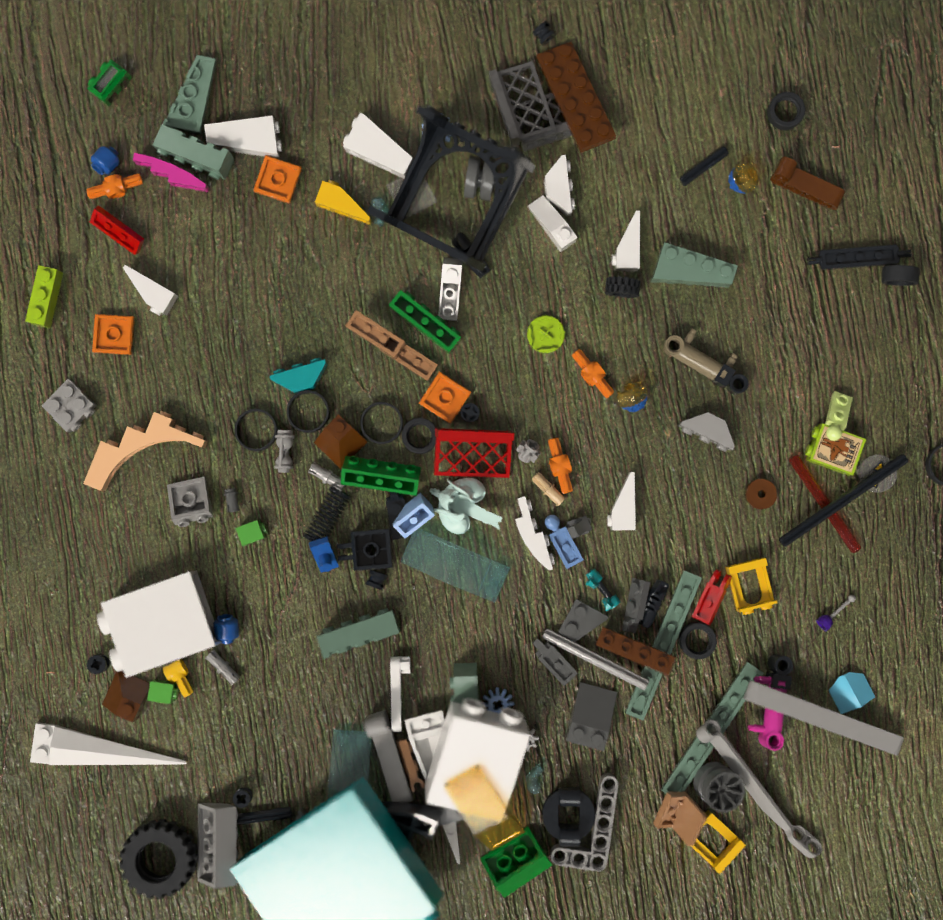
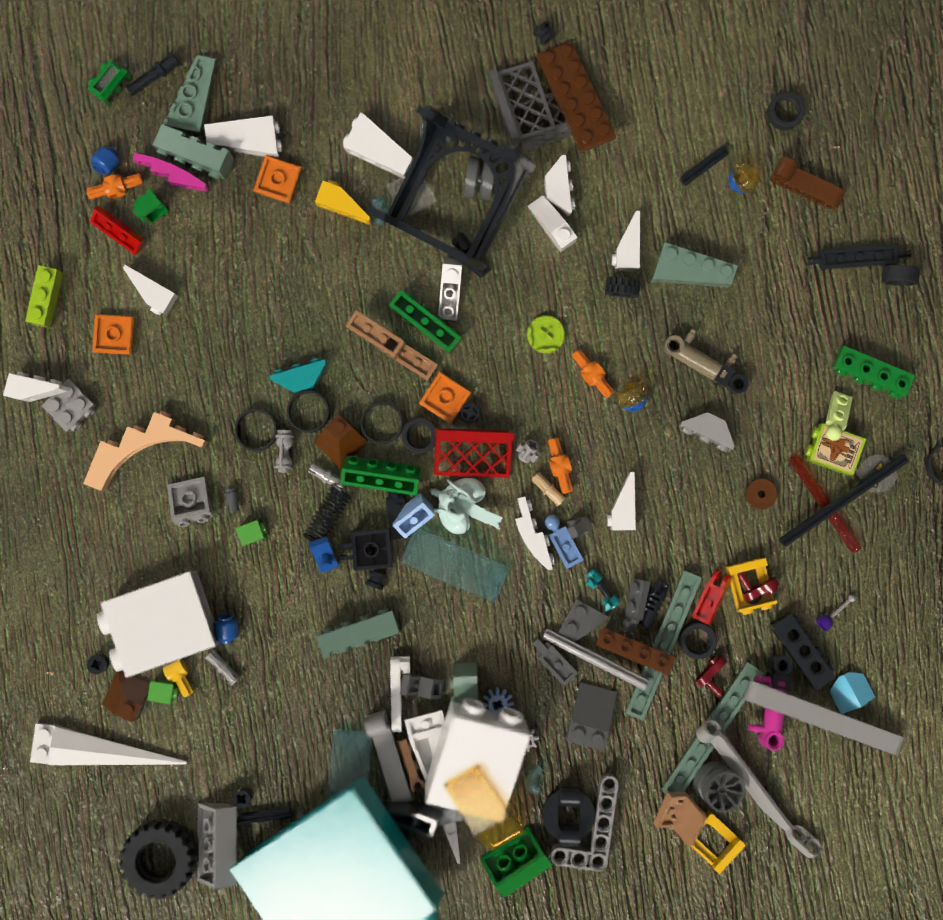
(30, 389): none -> white slope
(149, 207): none -> green window
(160, 69): none -> black pin
(422, 686): none -> dark grey brick
(704, 678): none -> dark red piece
(768, 586): none -> dark red piece
(781, 629): none -> black brick
(872, 372): none -> green brick

